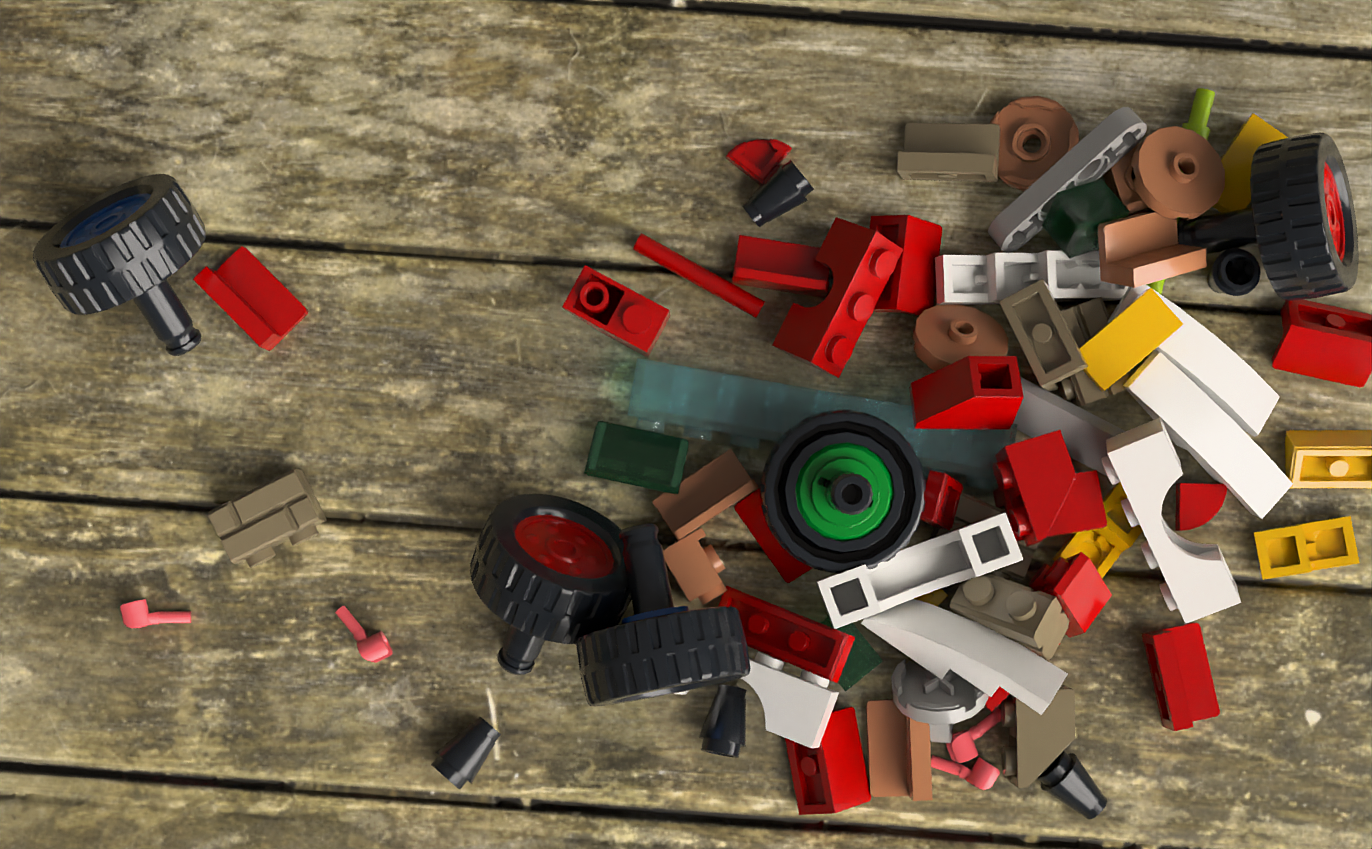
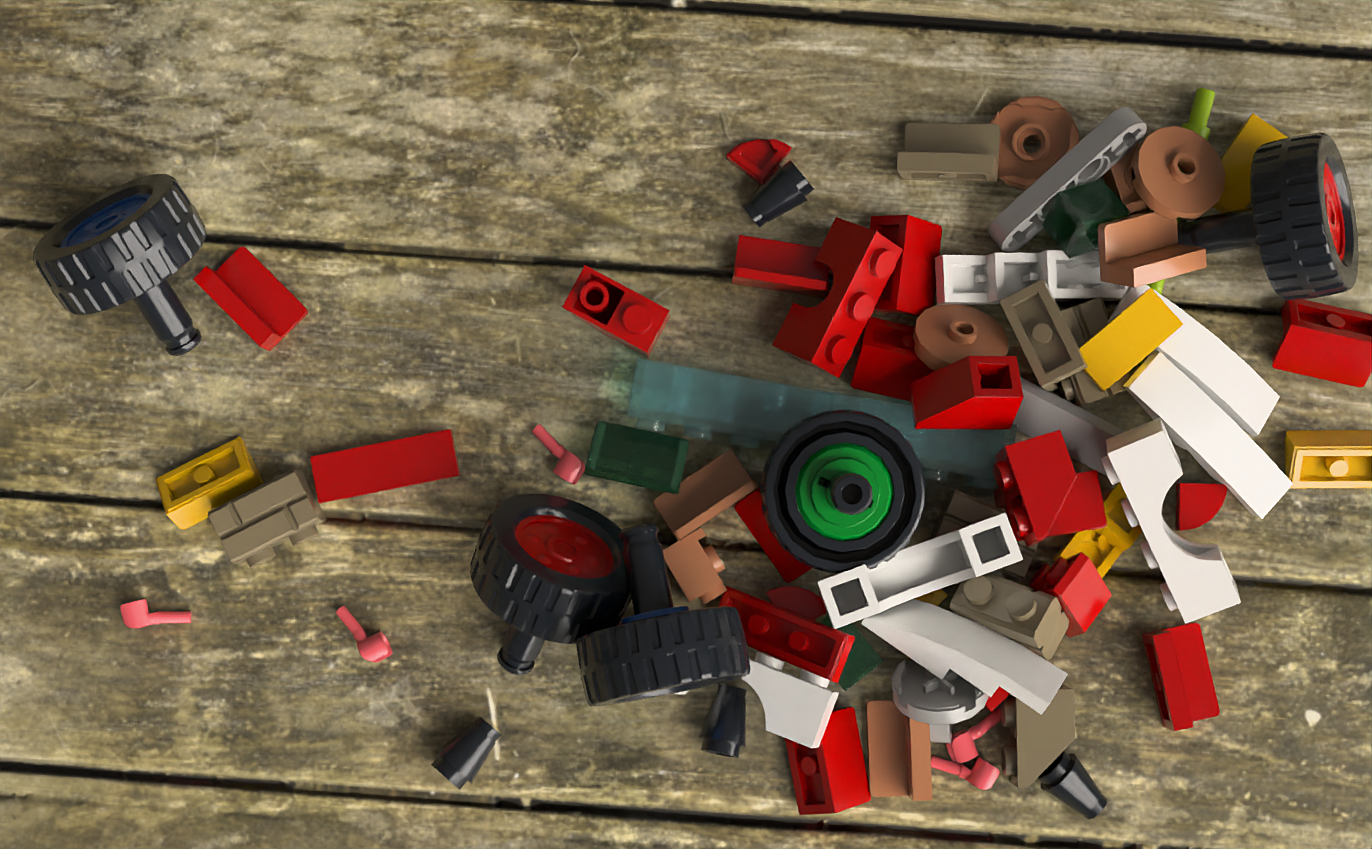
(207, 483): none -> yellow slope
(385, 466): none -> red tile
(569, 465): none -> coral hand
(698, 275): red bar -> none
(798, 601): none -> red tile
(888, 360): none -> red panel
(941, 499): red tile -> none
(1241, 267): black cone -> none
(1306, 547): yellow slope -> none

